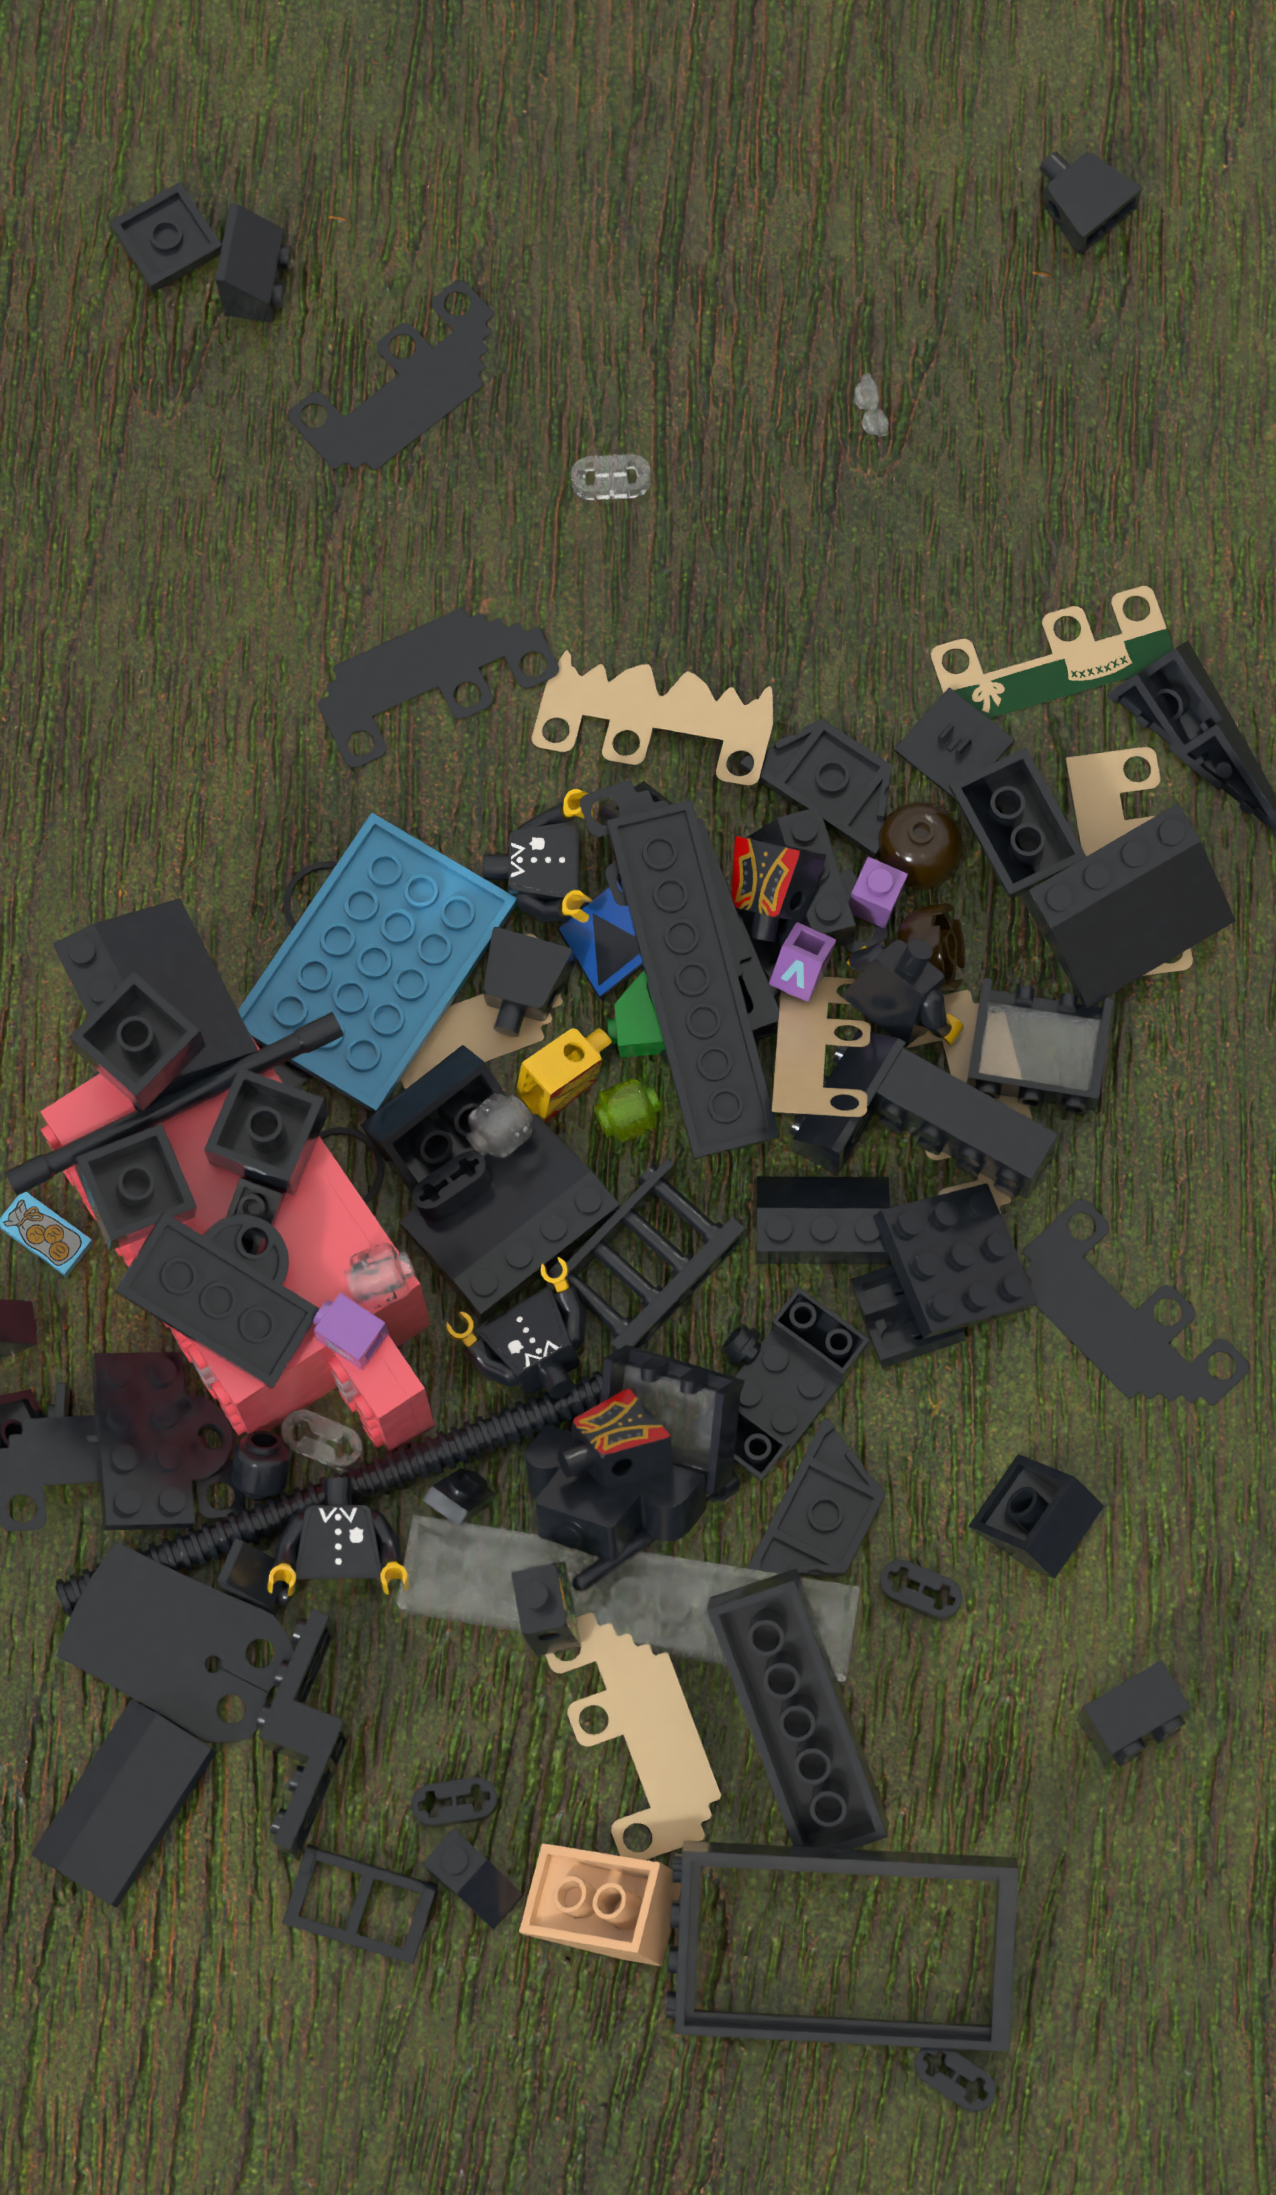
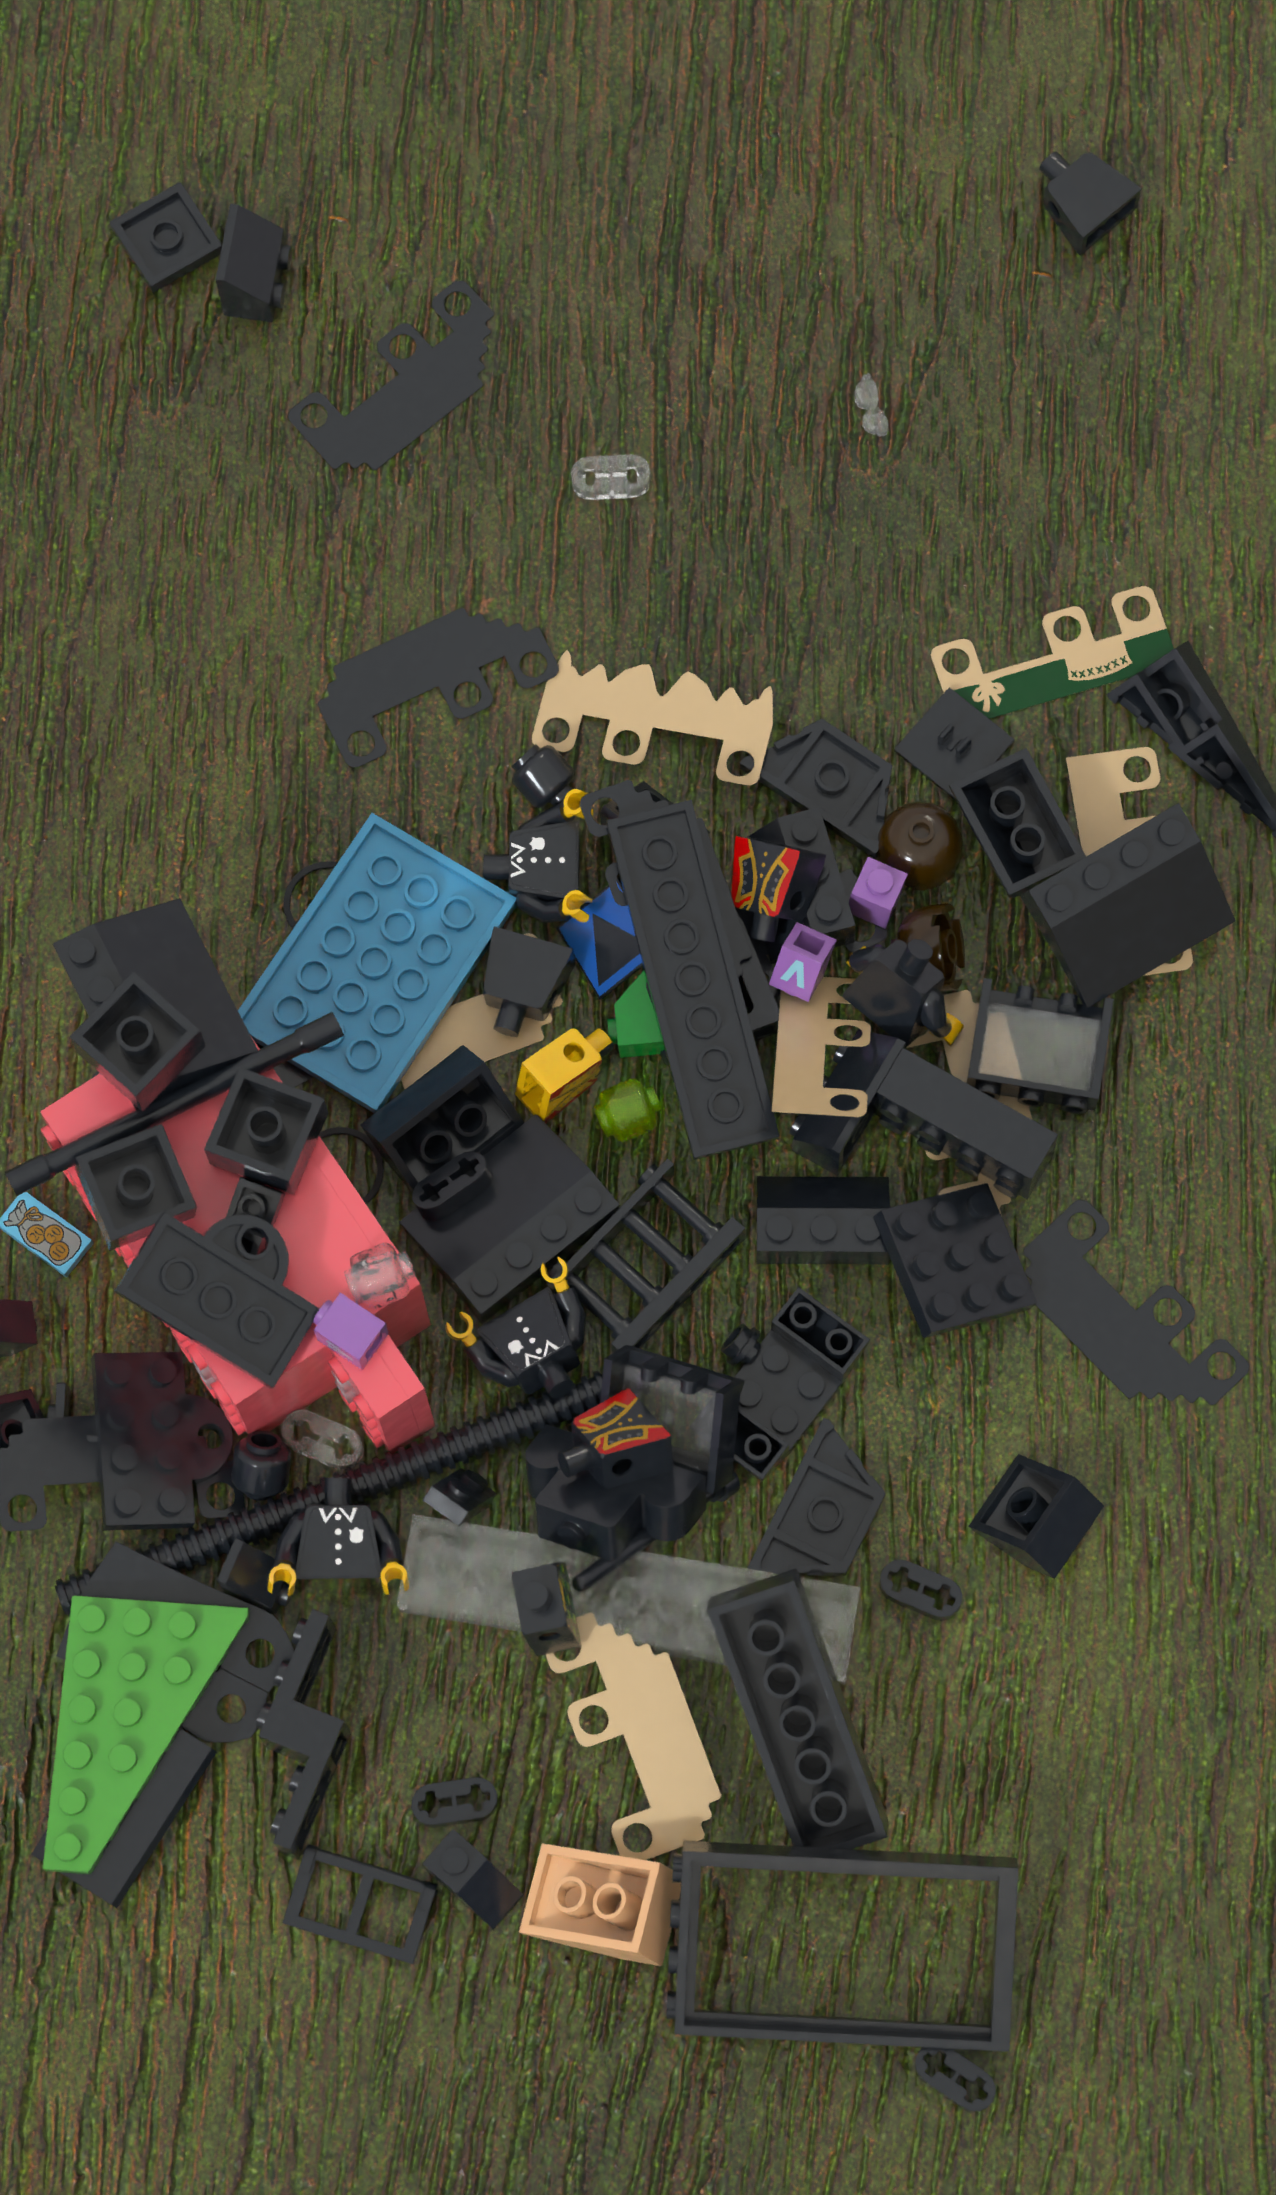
(124, 1696): none -> bright green wing
(499, 1125): clear head -> none
(543, 776): none -> black head
(891, 1320): black slope -> none
(1134, 1714): black brick -> none

